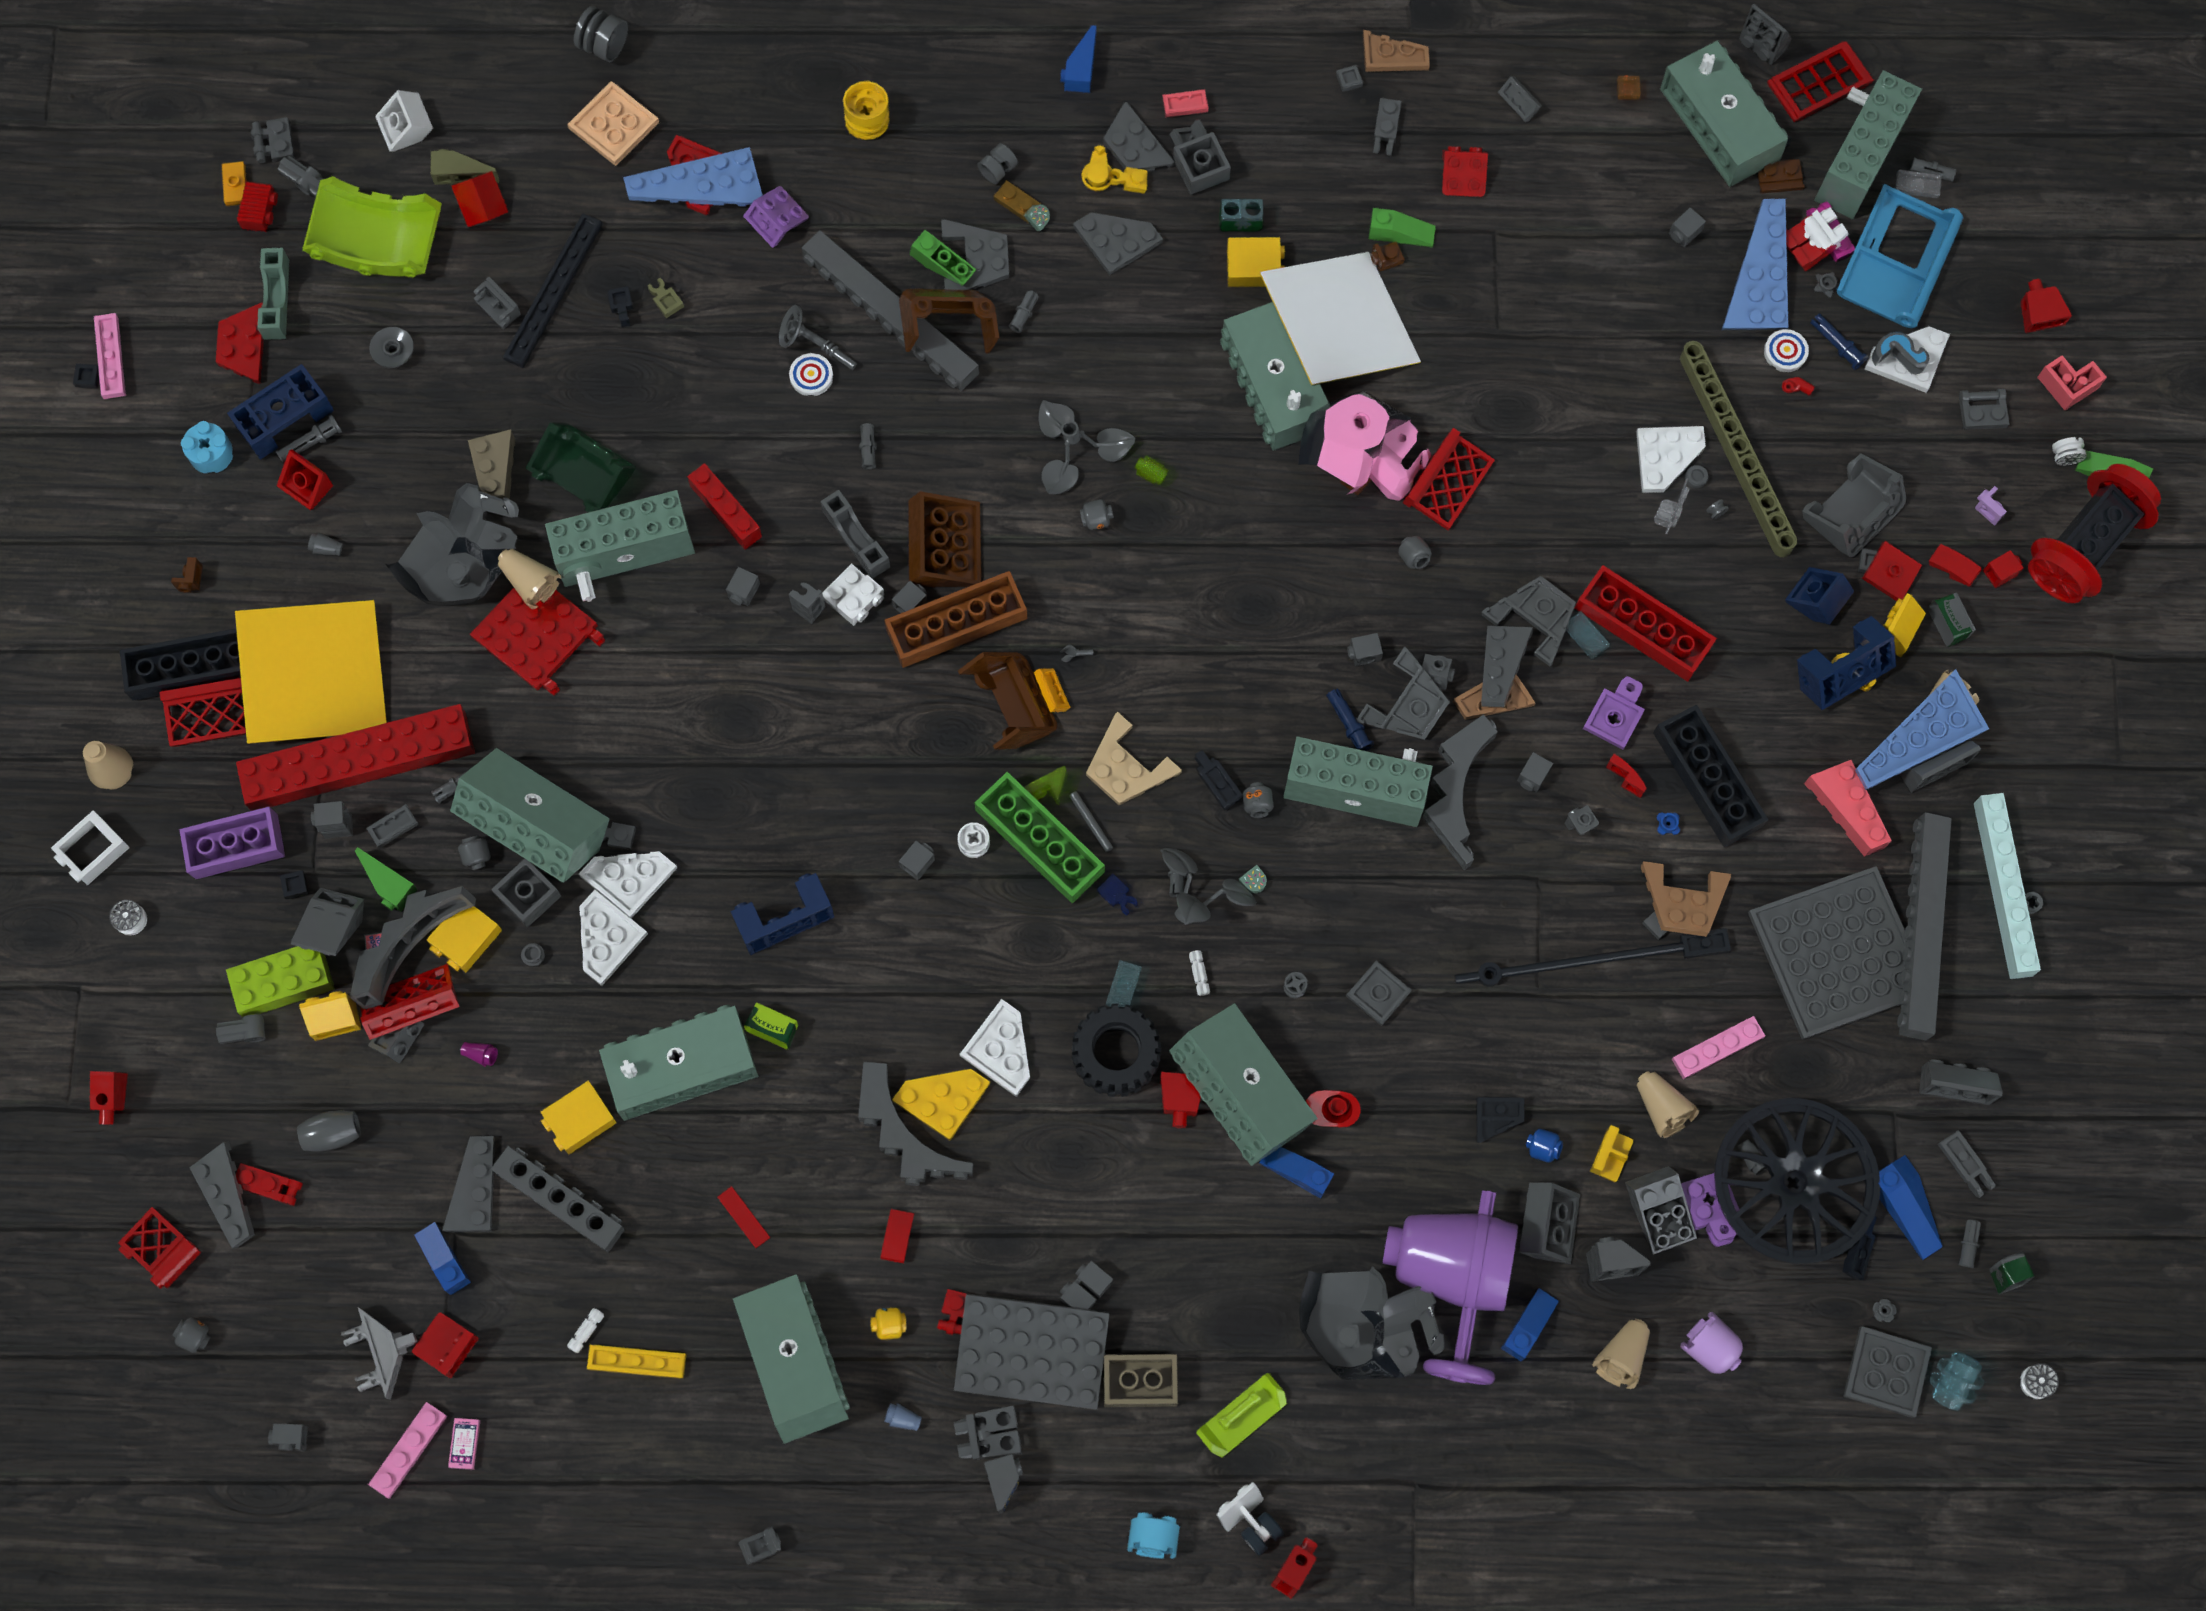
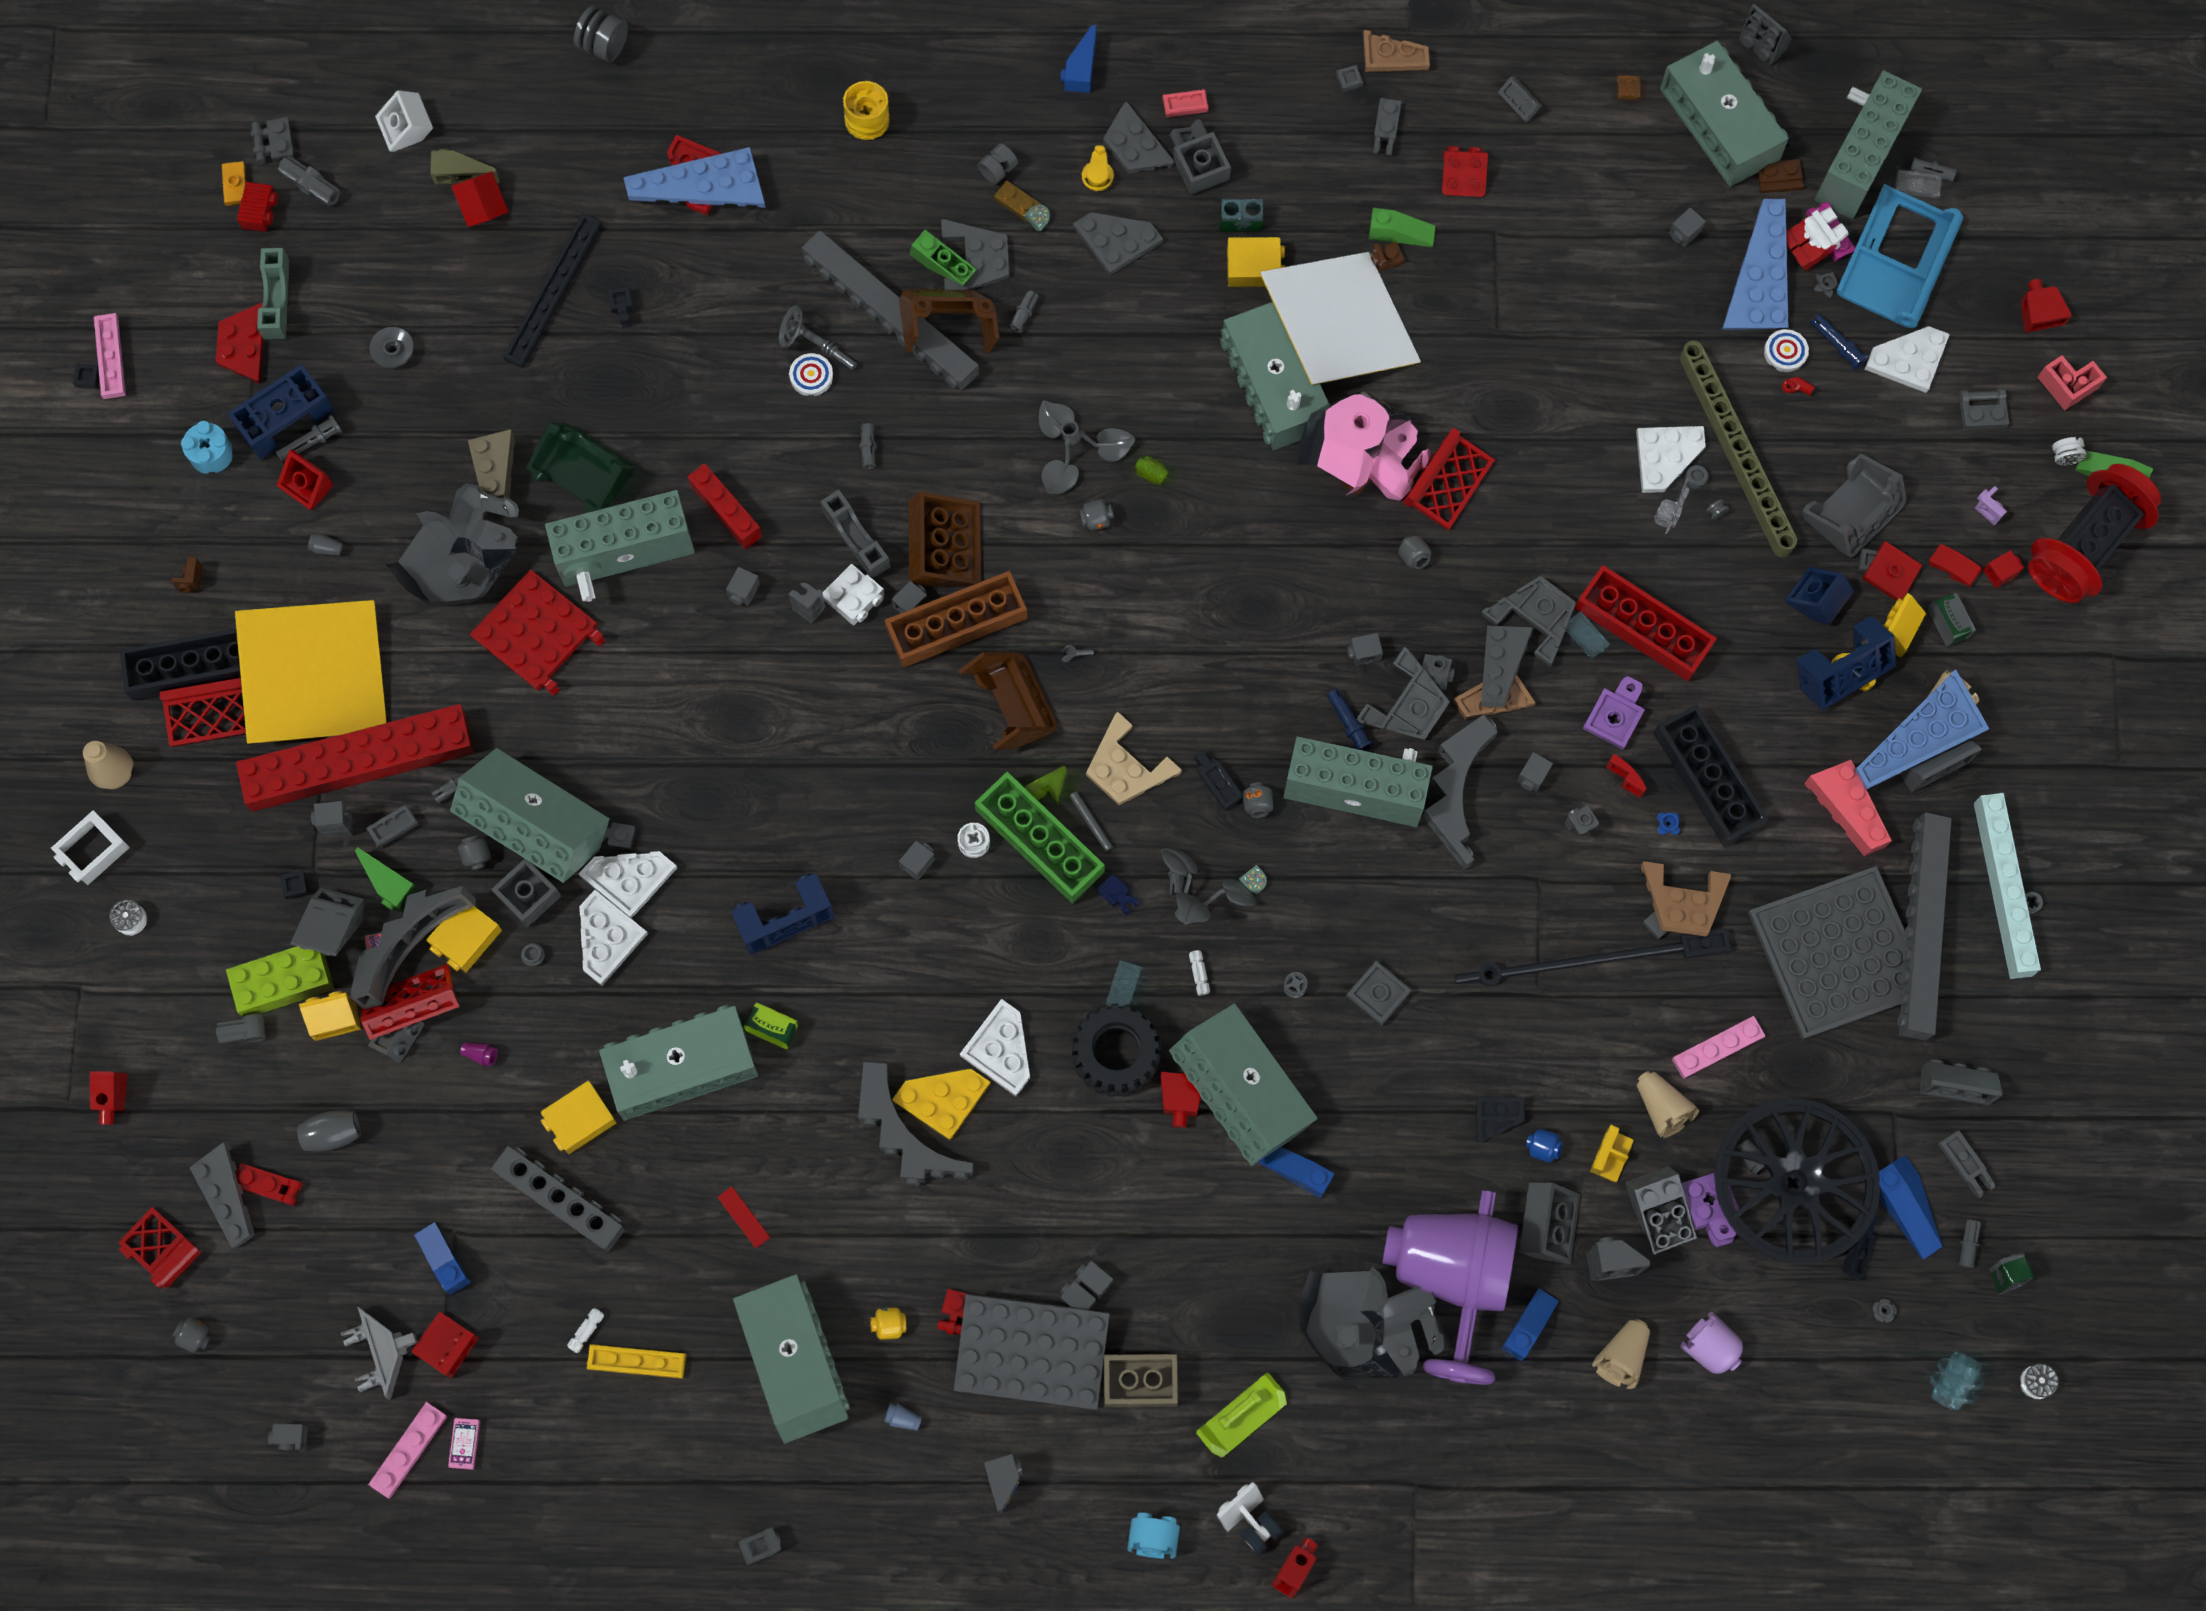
(232, 843): medium lavender brick -> none
(371, 230): lime panel -> none
(473, 1193): dark grey wing -> none
(496, 303): dark grey hinge -> none
(528, 577): tan cone -> none
(613, 123): light nougat plate -> none
(666, 300): olive plate -> none
(775, 215): medium lavender bracket -> none
(897, 1236): red slope -> none
(982, 1436): dark grey hips -> none
(1051, 690): light orange plate -> none
(1133, 179): yellow plate -> none
(1334, 1108): red piece -> none
(1786, 99): red piece -> none
(1887, 1372): dark grey plate -> none
(1903, 350): dark grey animal -> none

